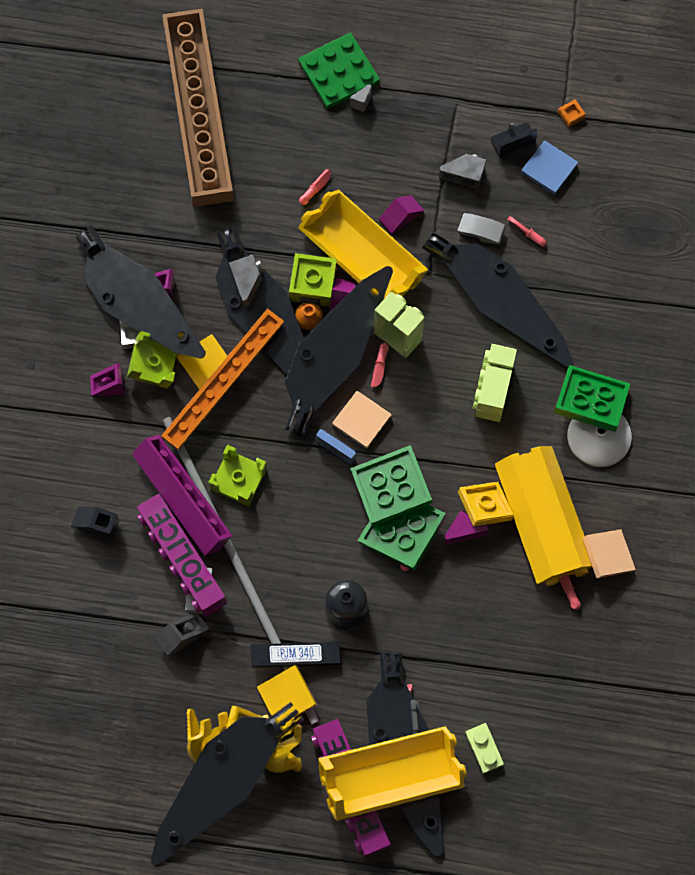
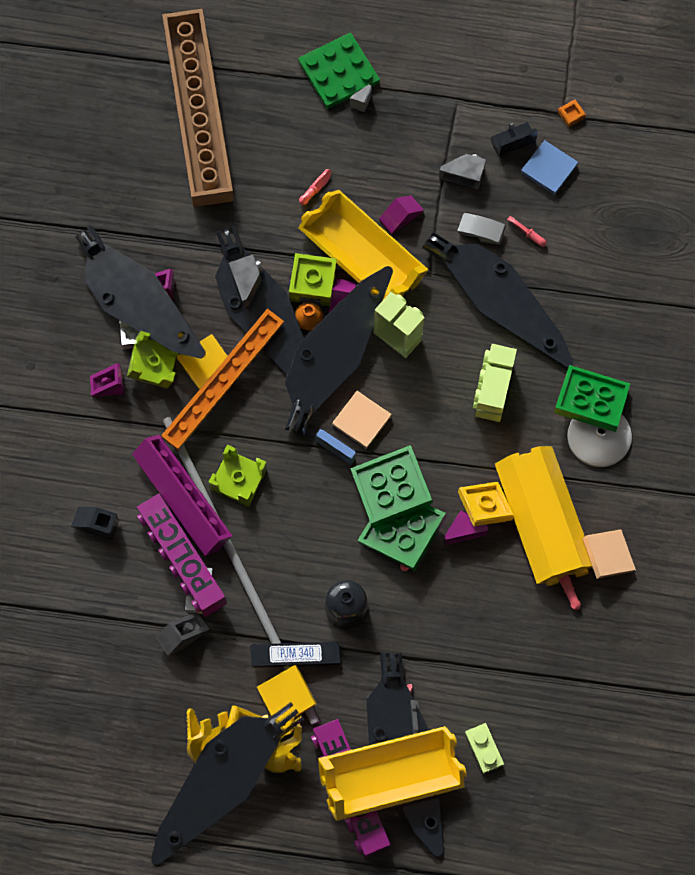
(380, 365): coral piece -> none

